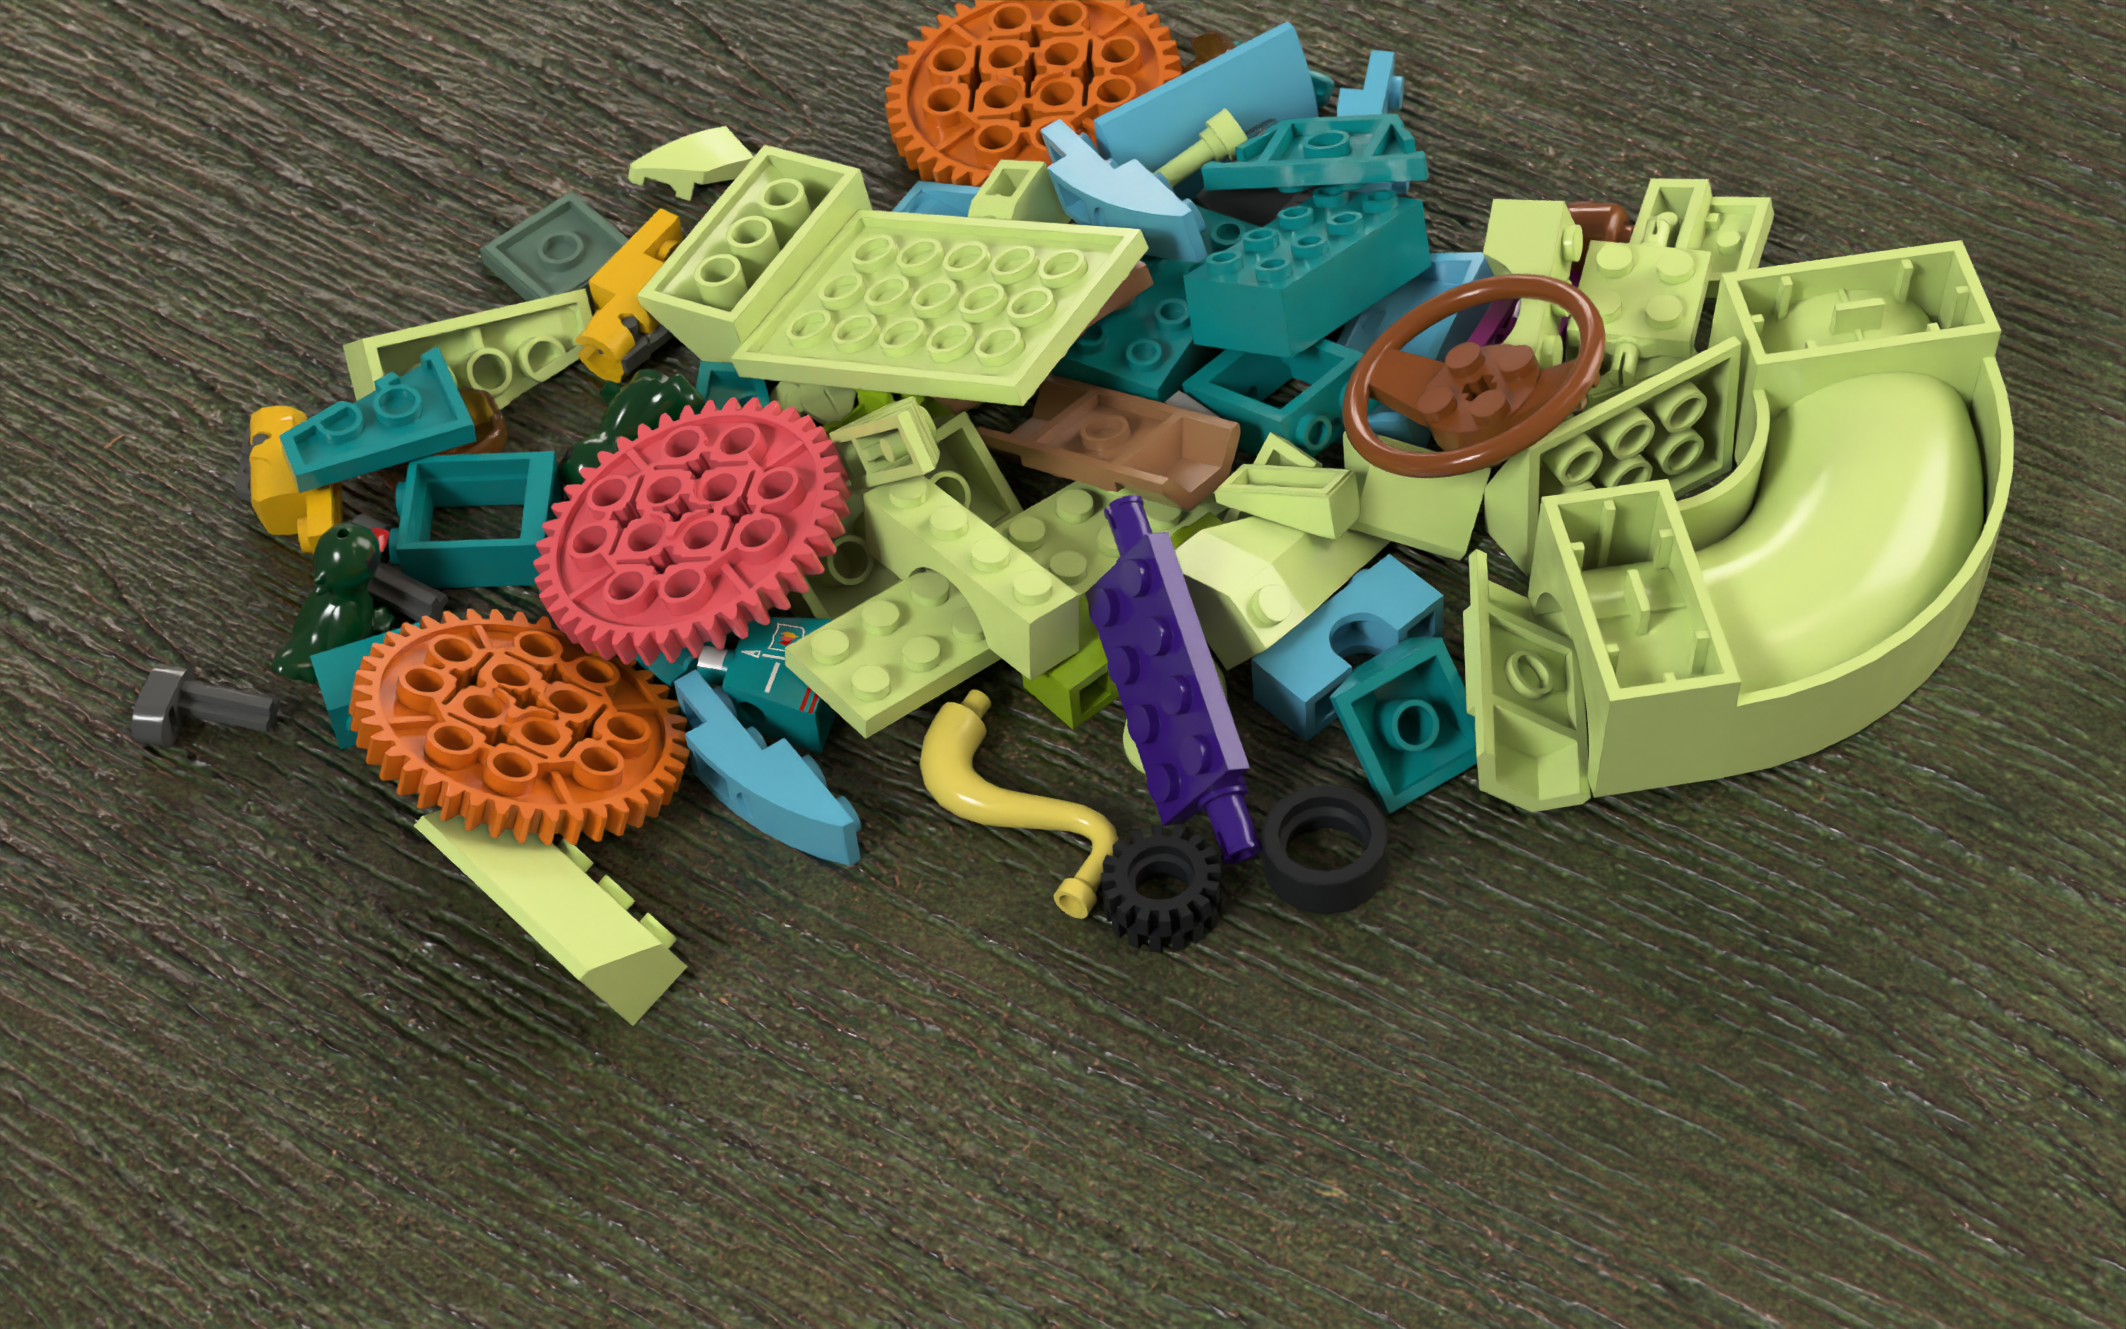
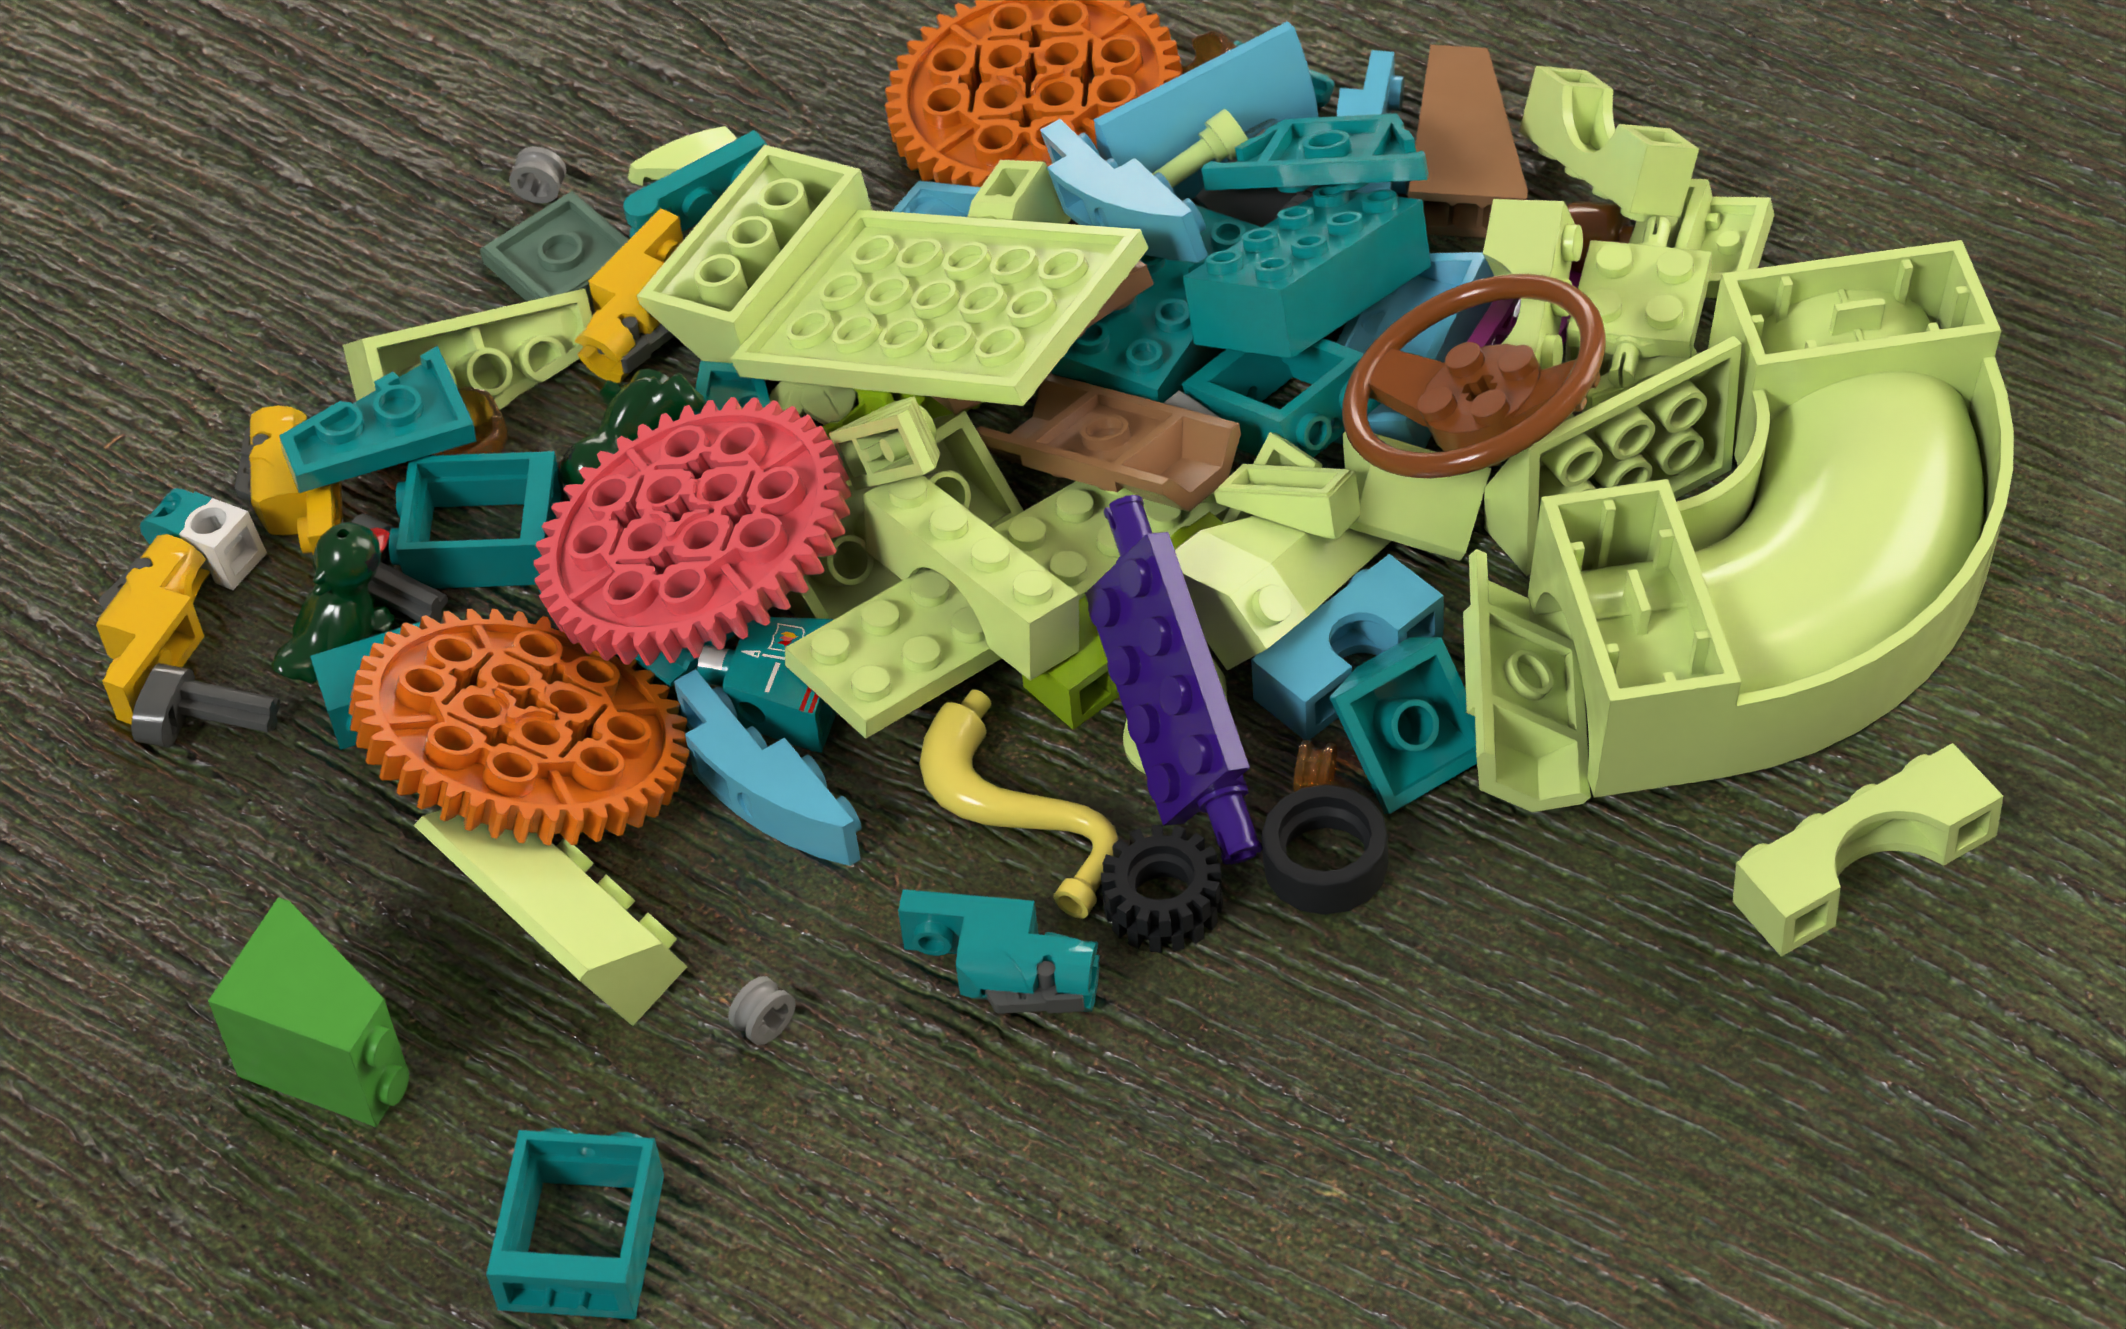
(150, 618): none -> yellow plate
(214, 528): none -> white leg
(309, 1021): none -> bright green slope
(537, 174): none -> light grey bush
(574, 1282): none -> teal window
(694, 187): none -> teal plate
(761, 1010): none -> light grey bush
(1002, 951): none -> teal plate
(1315, 765): none -> clear orange bush
(1464, 143): none -> medium nougat slope
(1633, 166): none -> yellowish green arch
(1930, 808): none -> yellowish green arch

